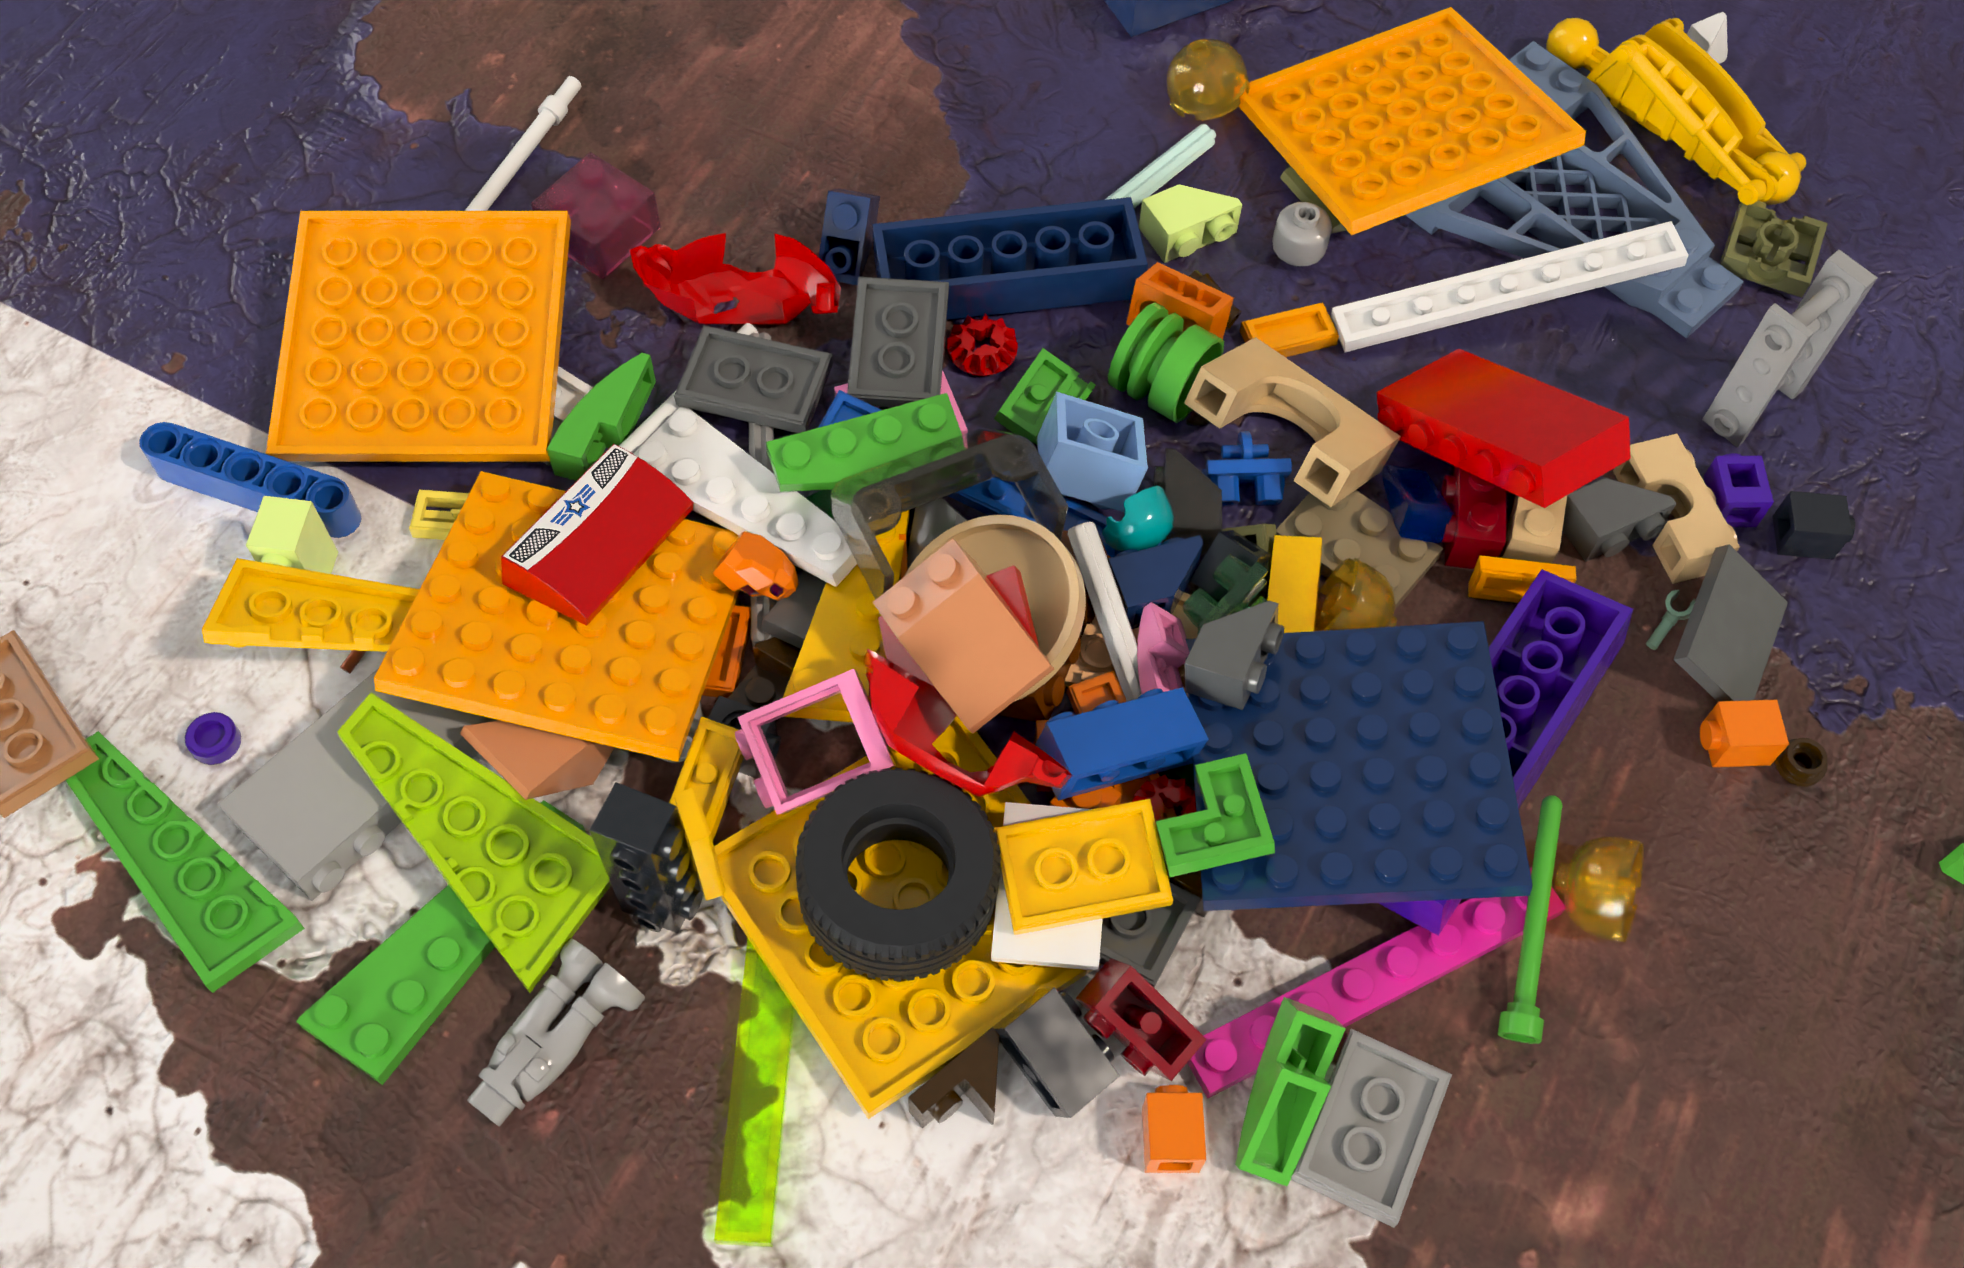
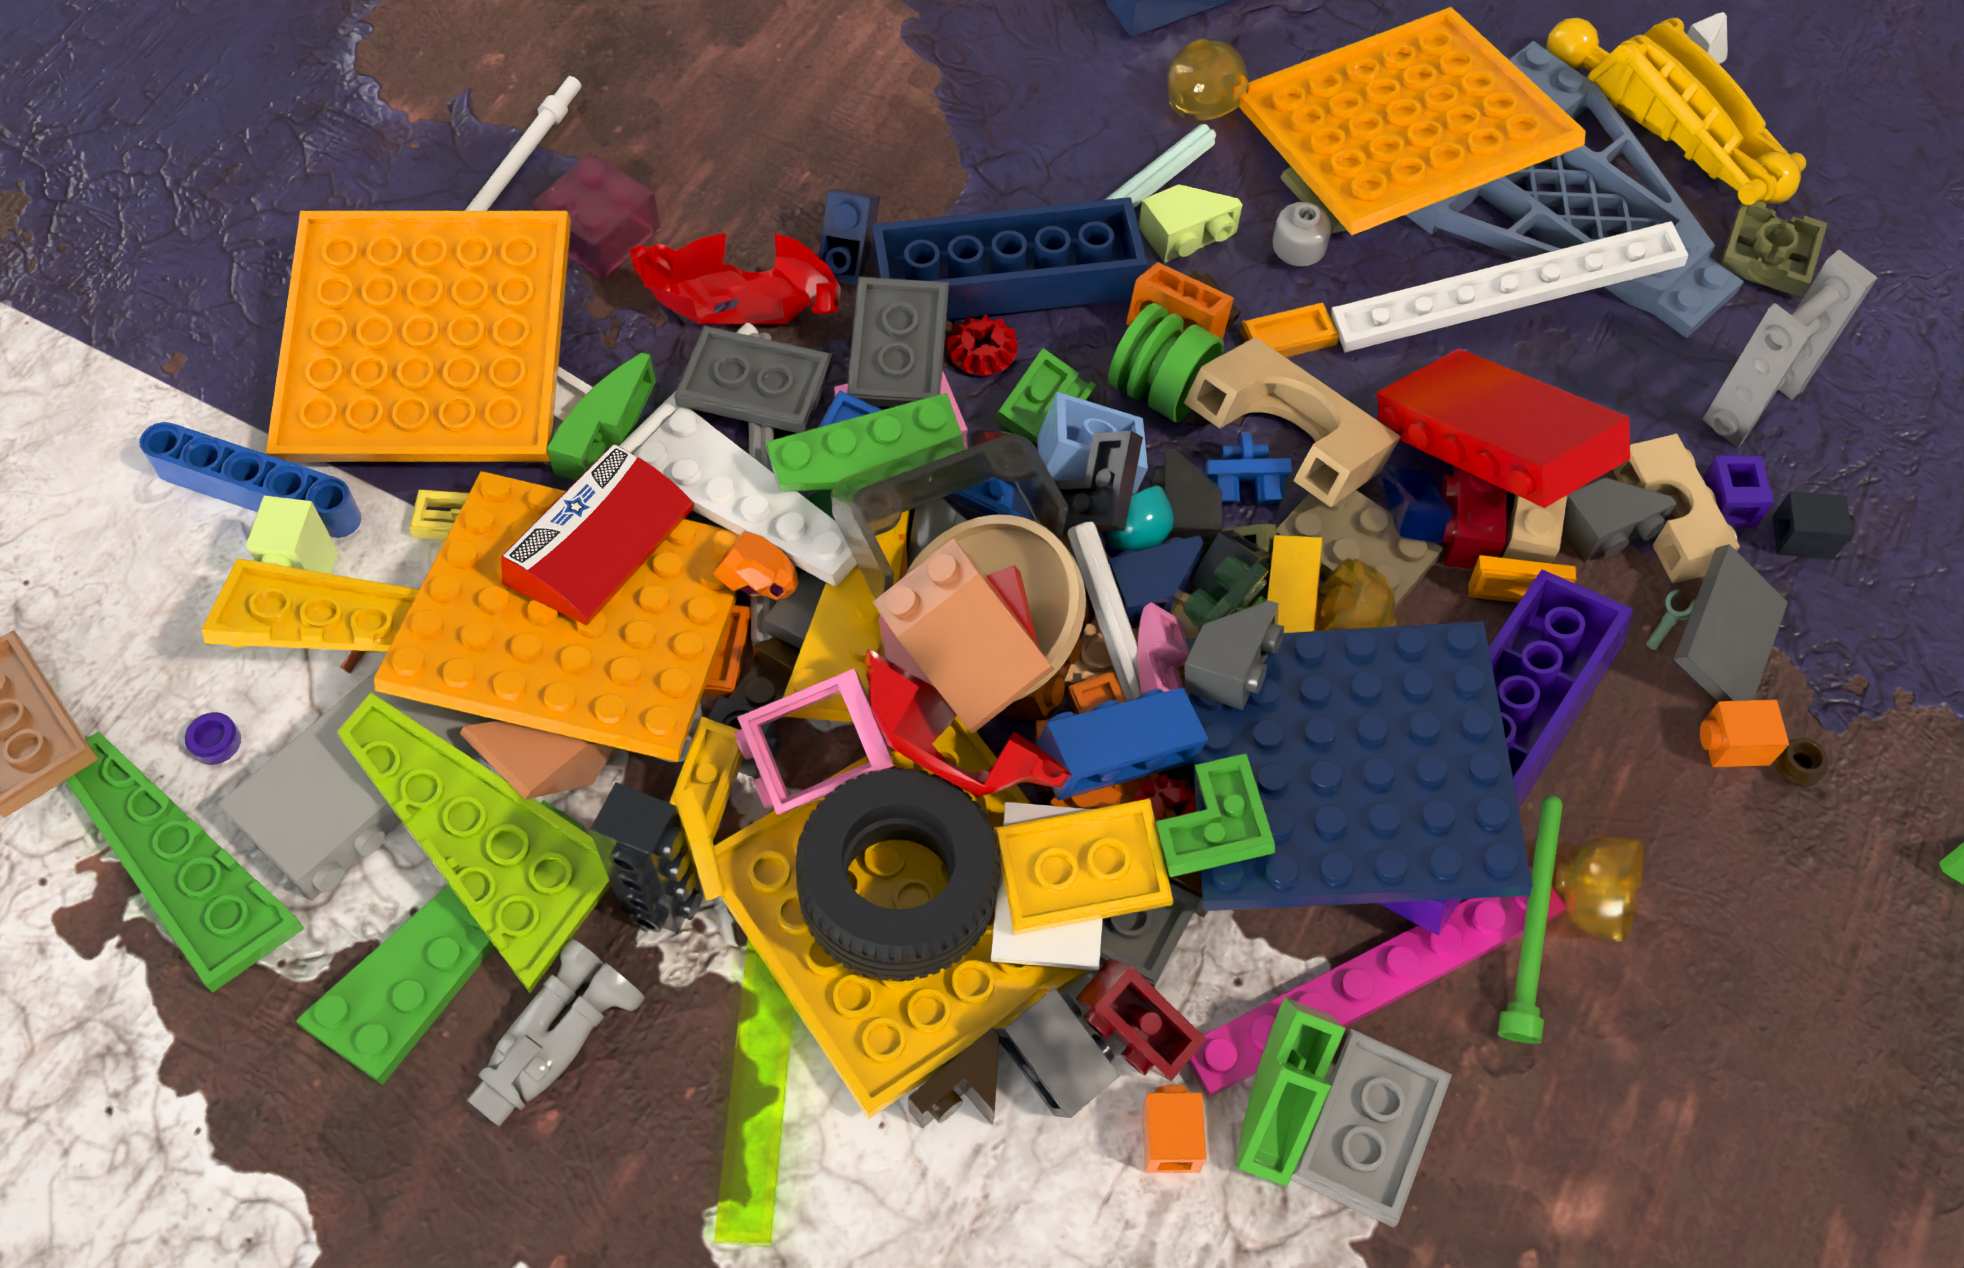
(1107, 485): none -> black plate

